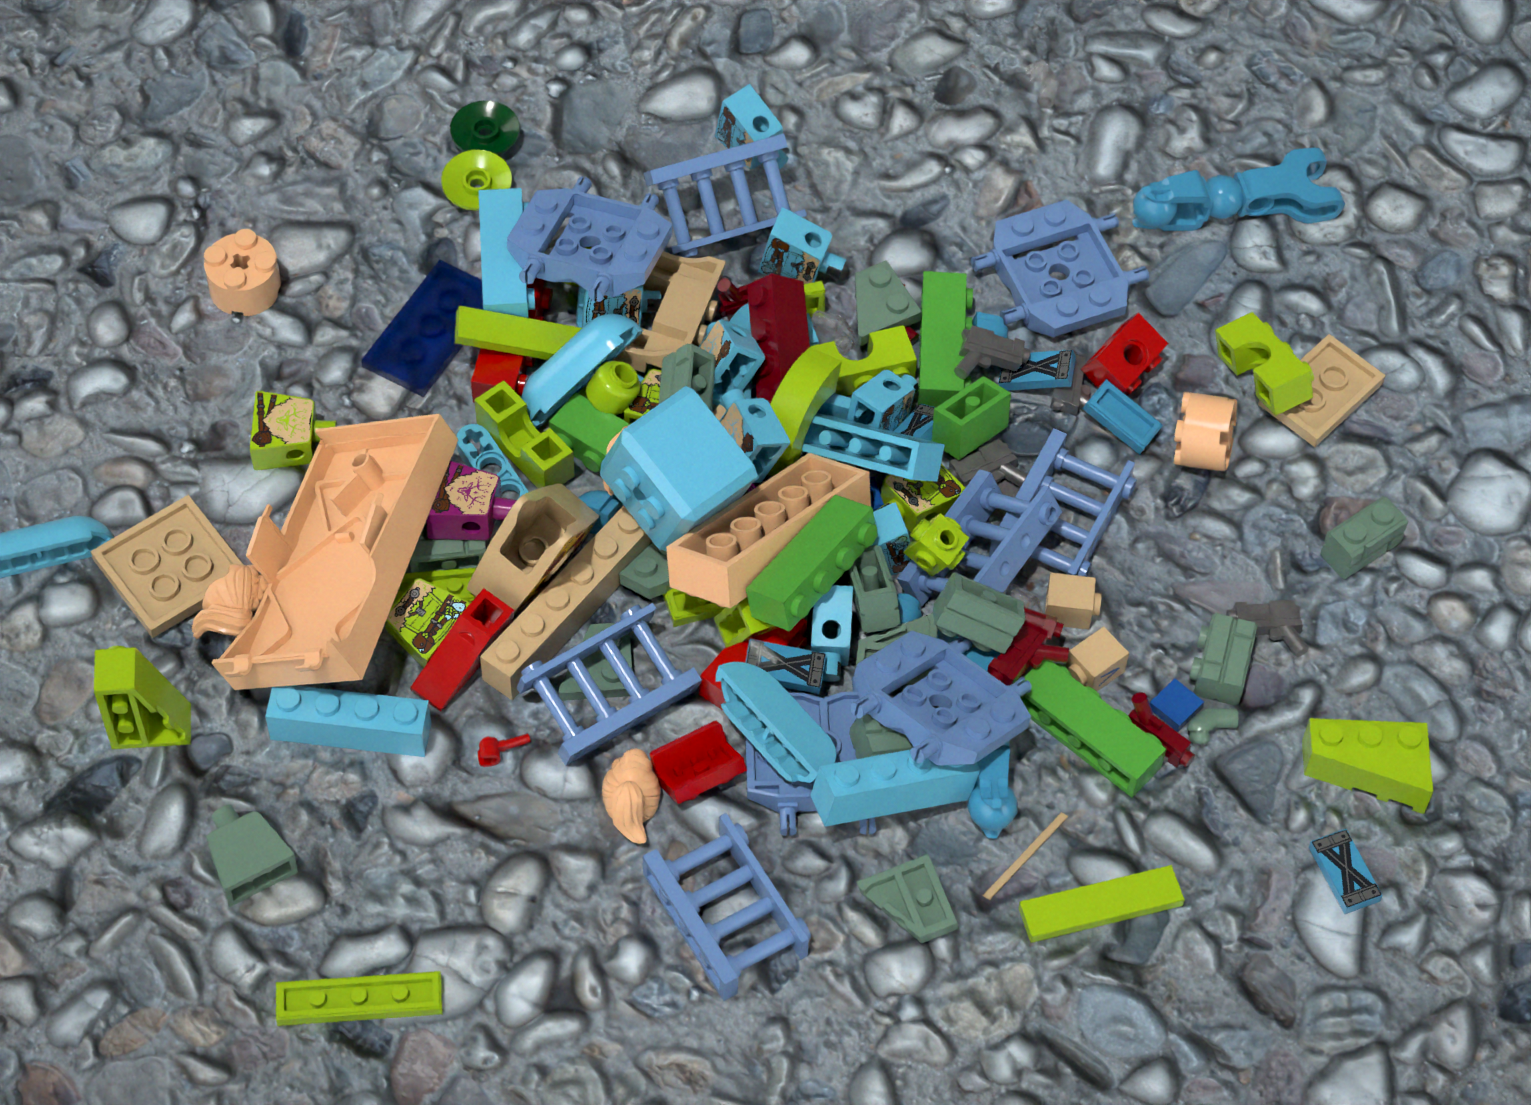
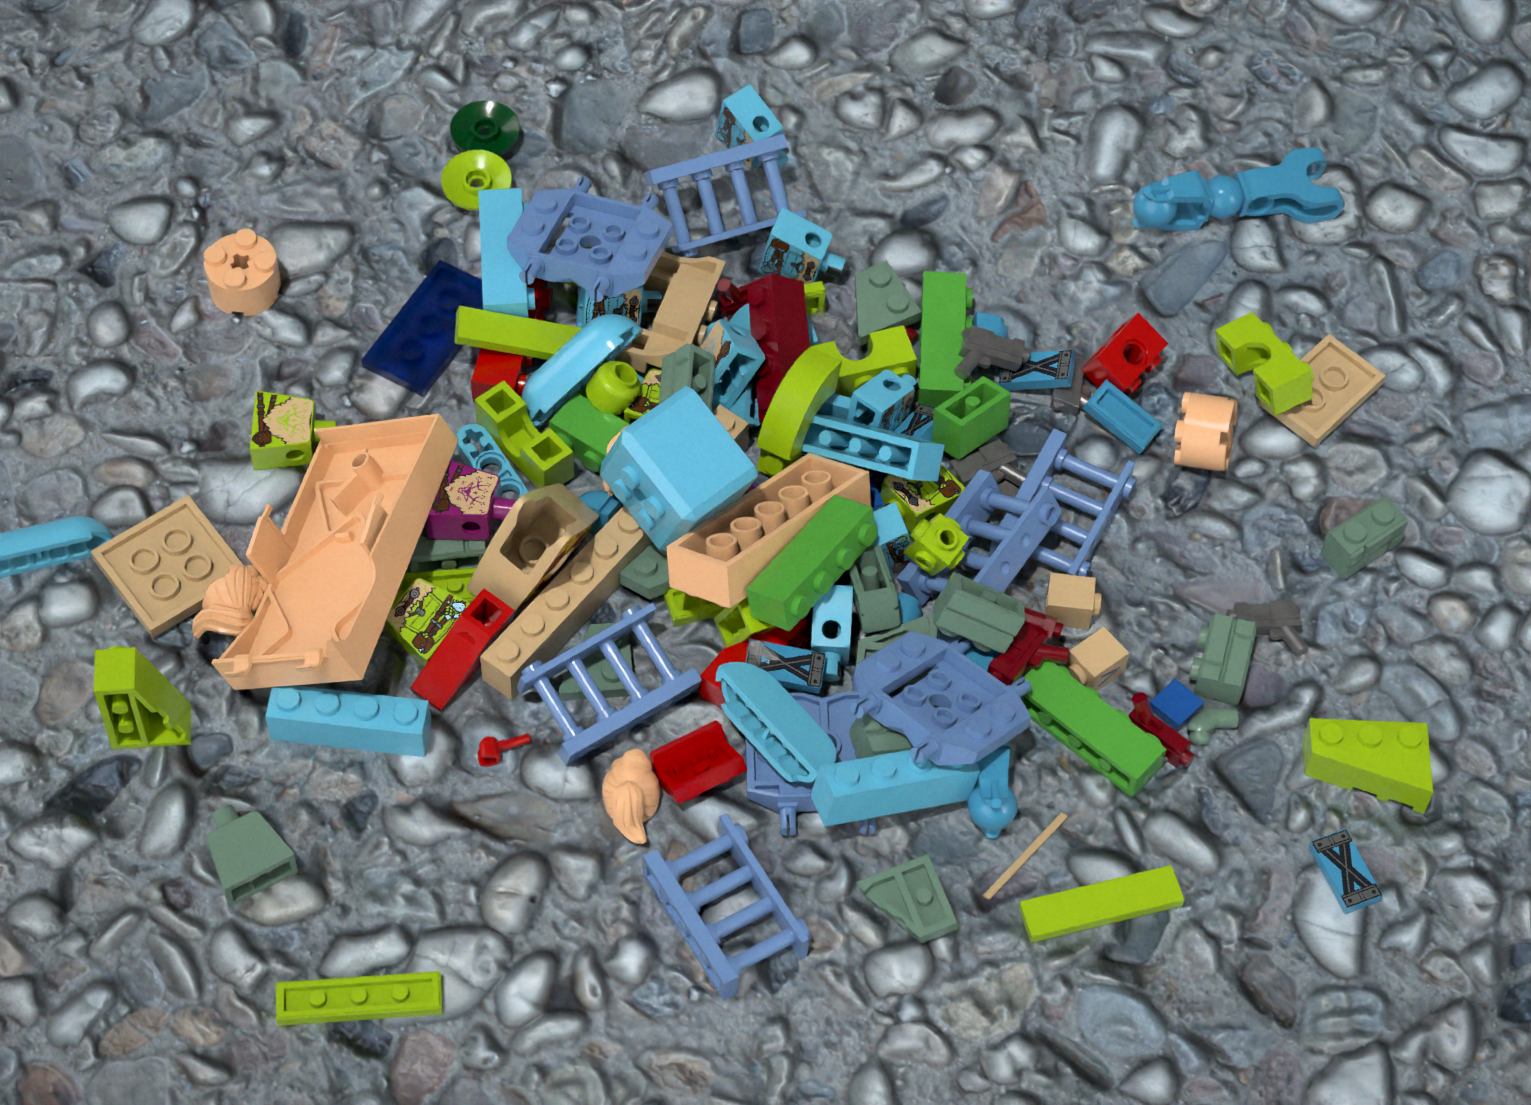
(755, 430): medium azure torso -> none
(1094, 280): medium blue piece -> none

